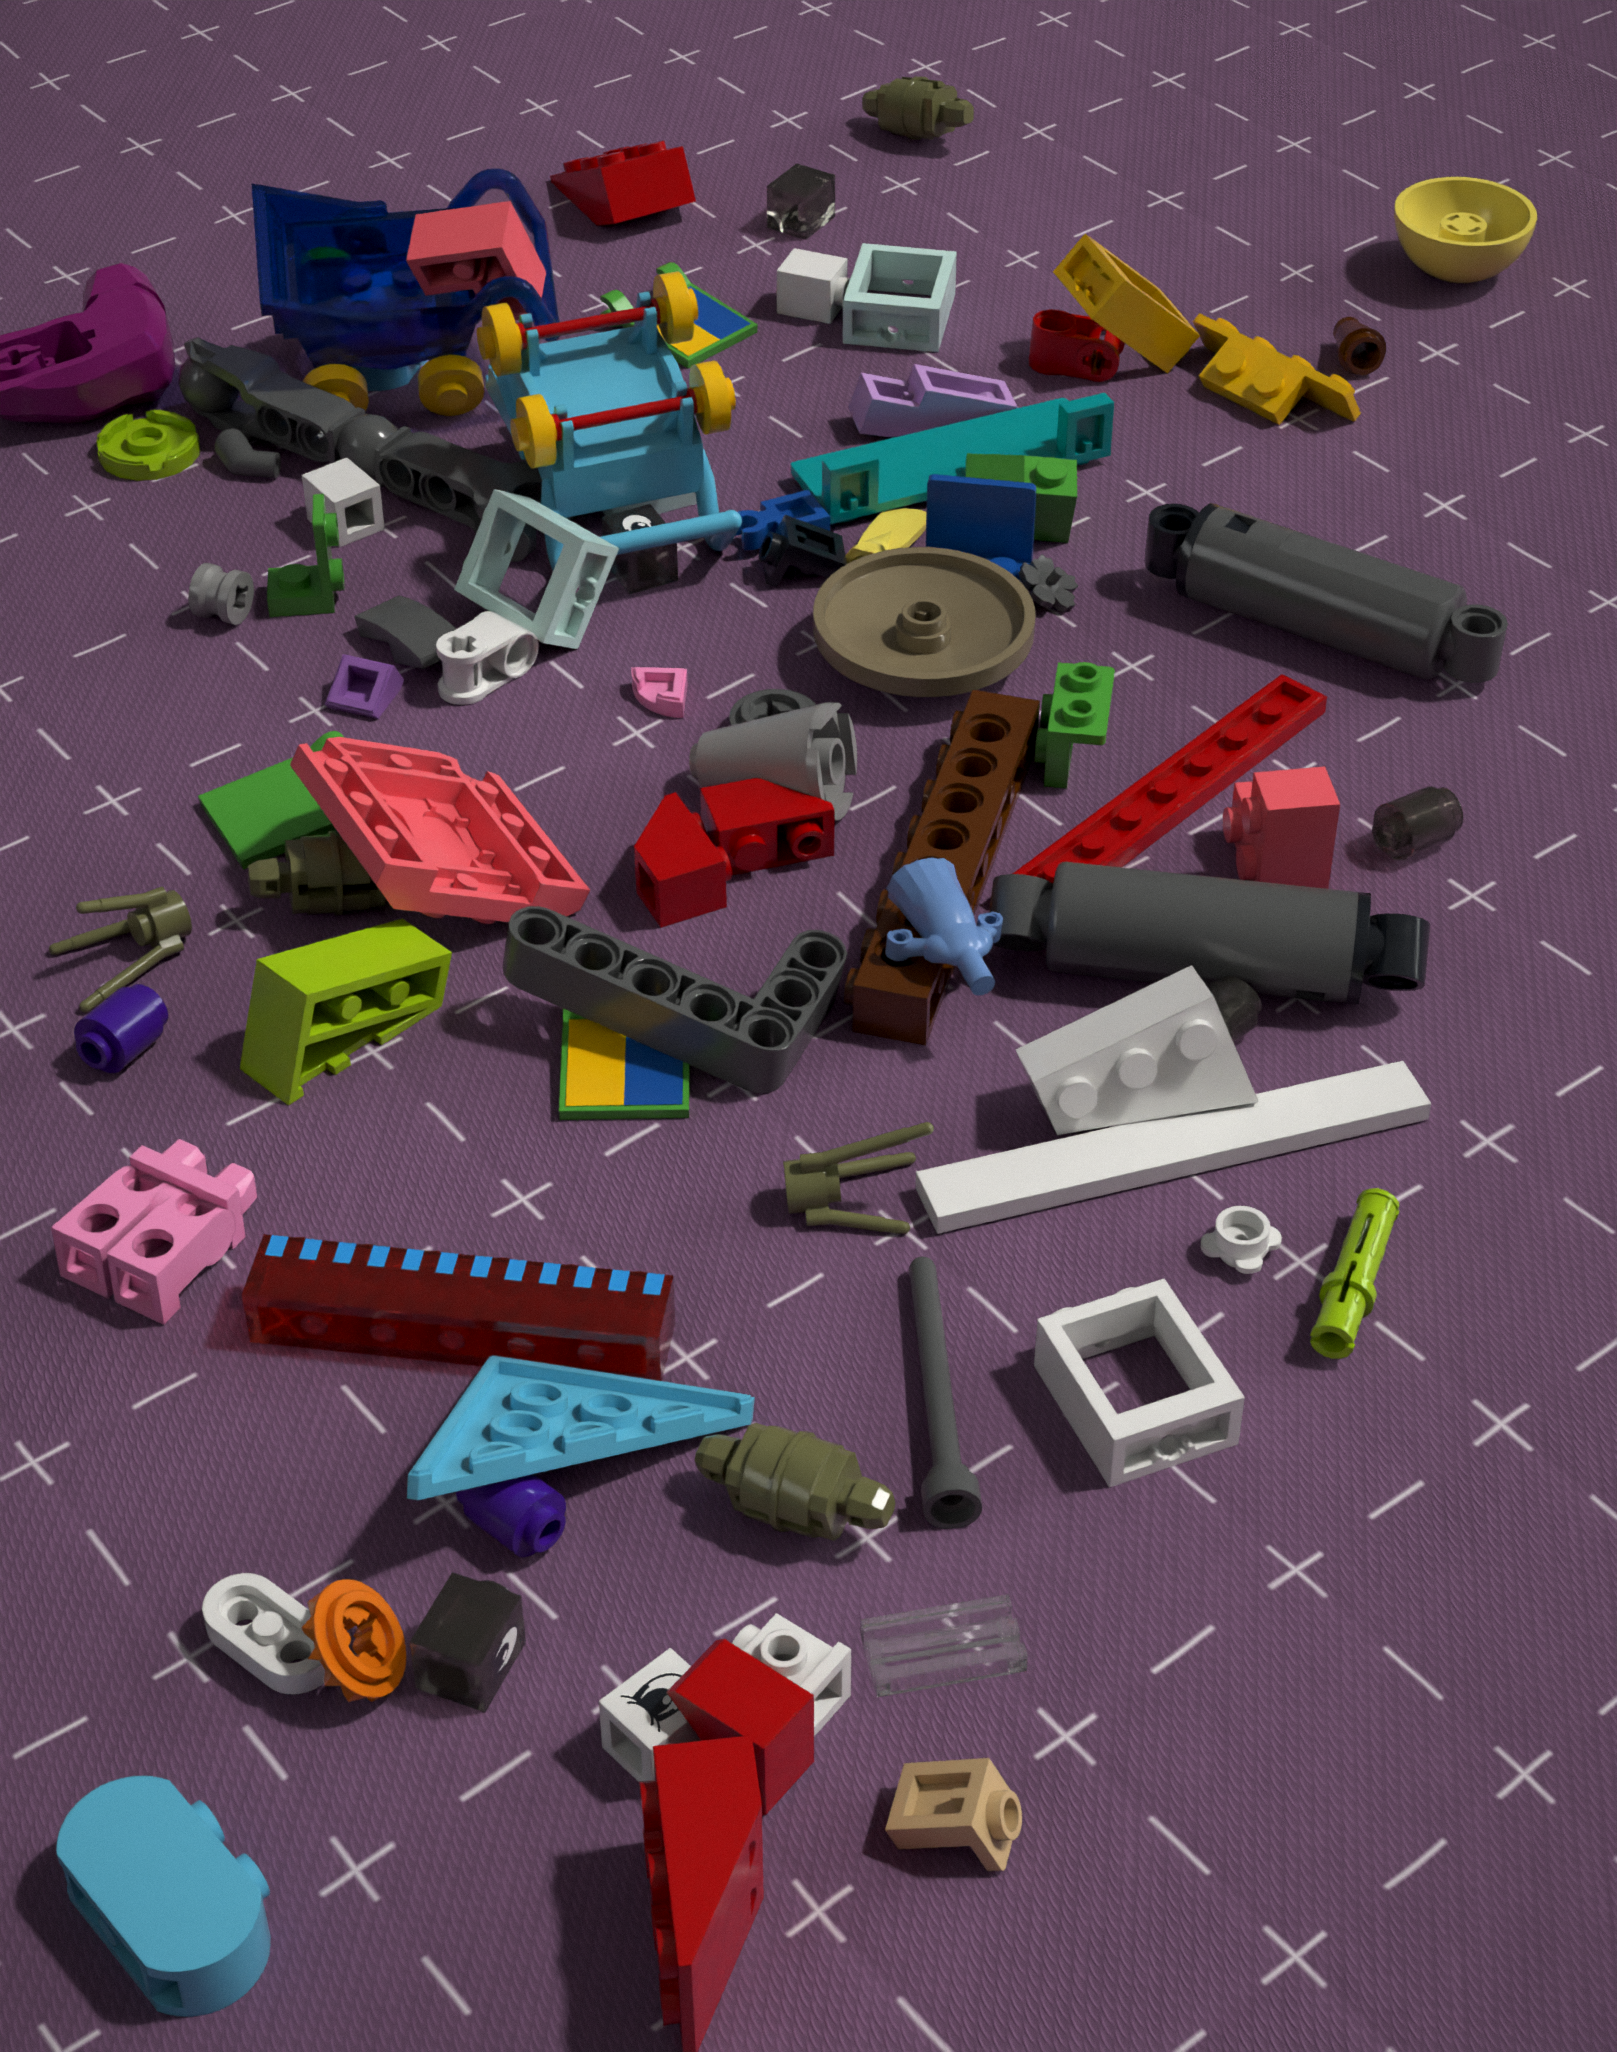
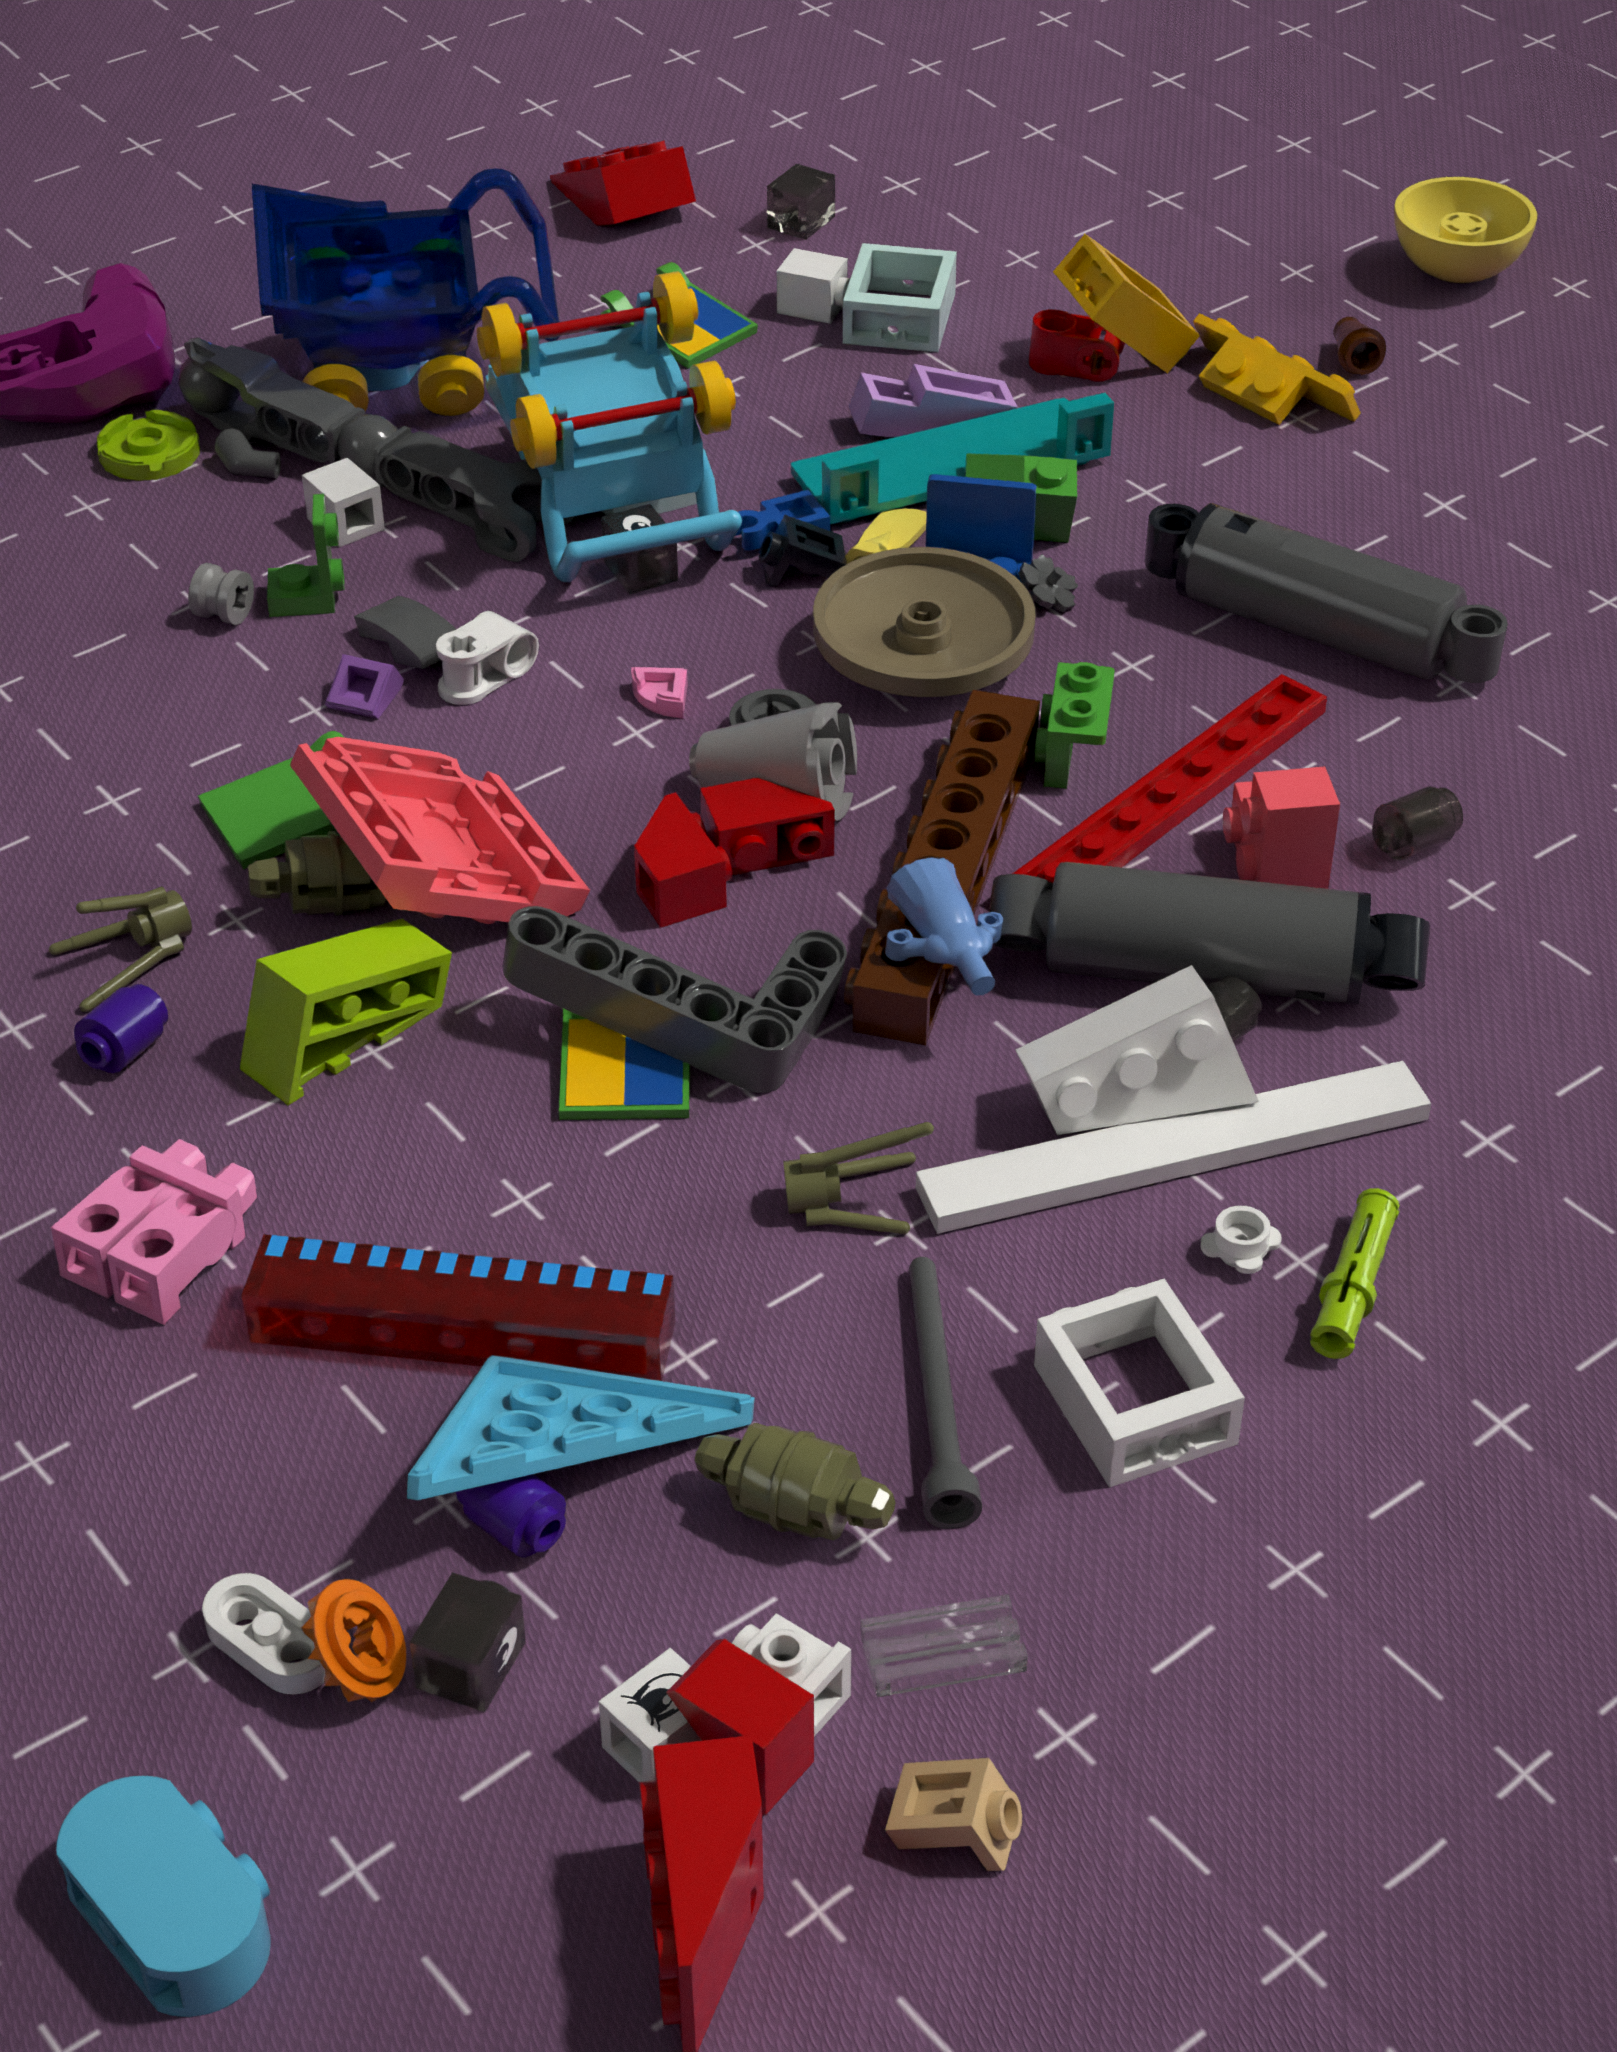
(472, 247): coral brick -> none
(582, 563): light aqua window -> none
(917, 108): olive piece -> none

